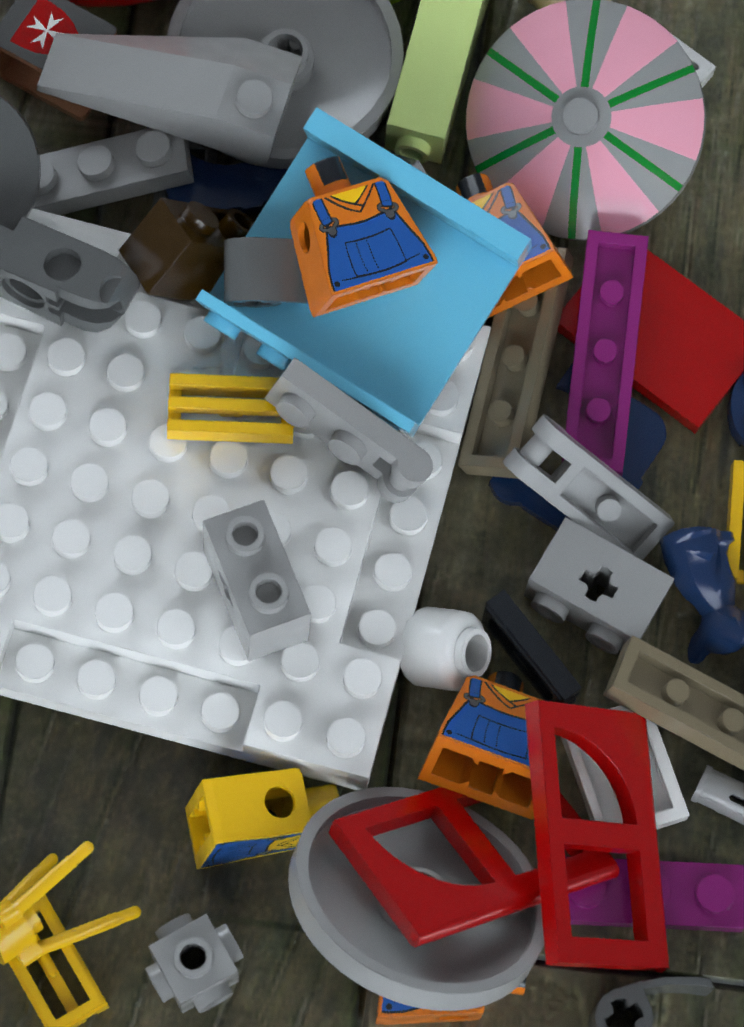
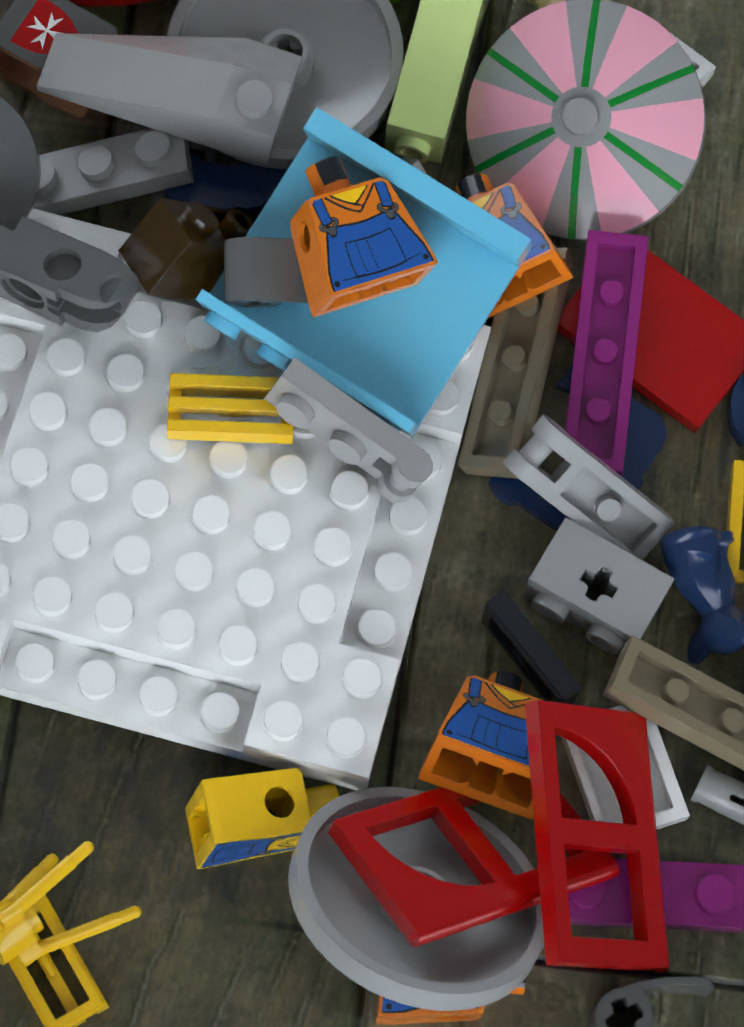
(198, 987): light grey brick -> none
(256, 580): light grey brick -> none
(444, 648): white head -> none

